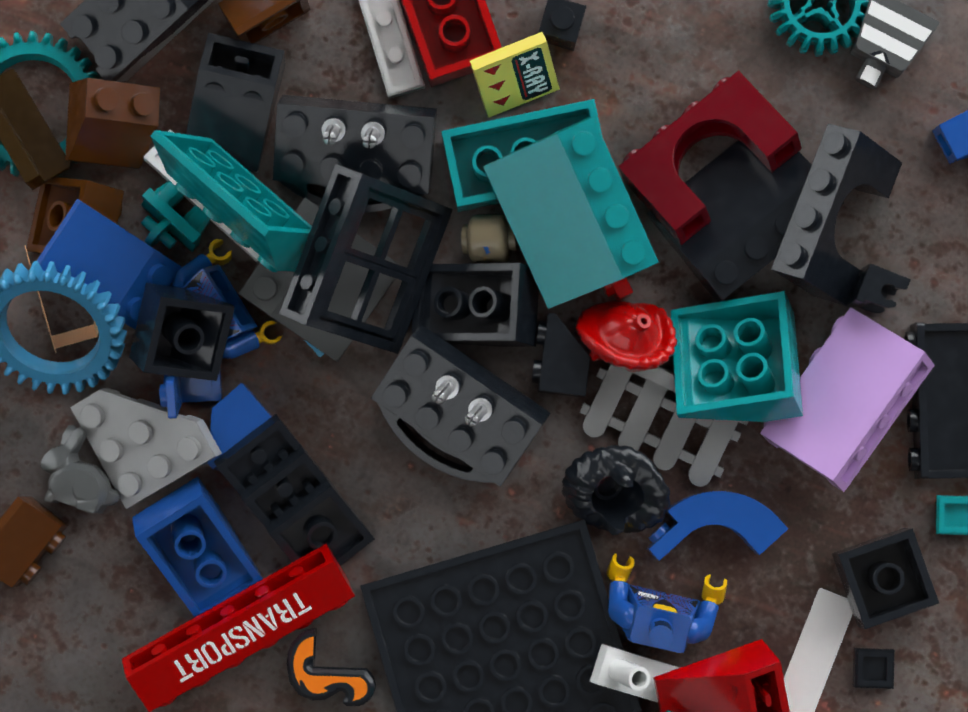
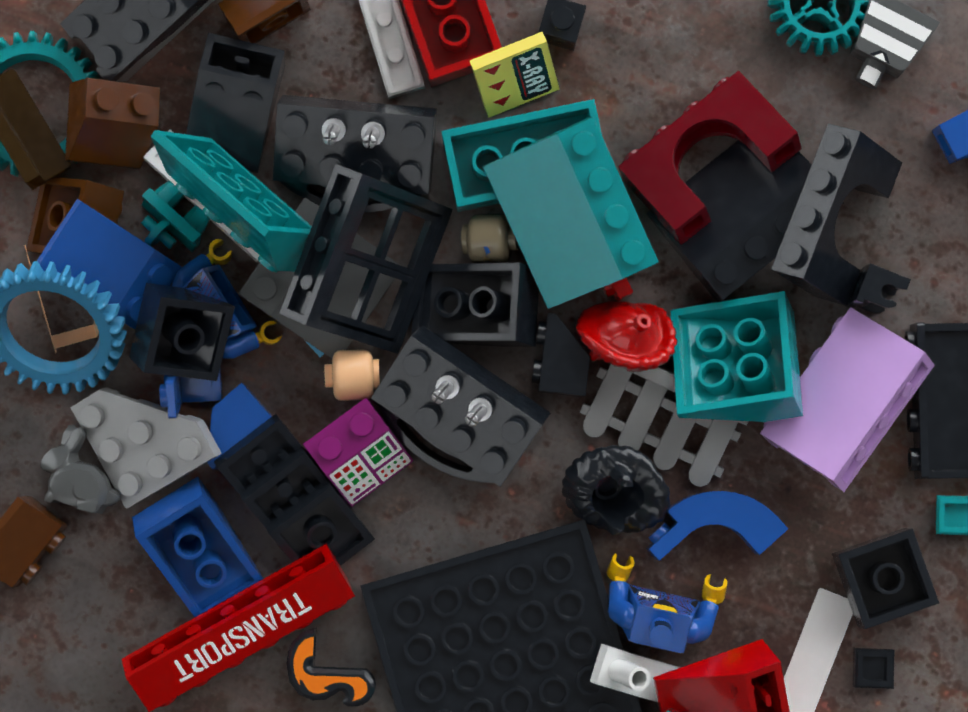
(352, 374): none -> light nougat head
(358, 452): none -> magenta slope

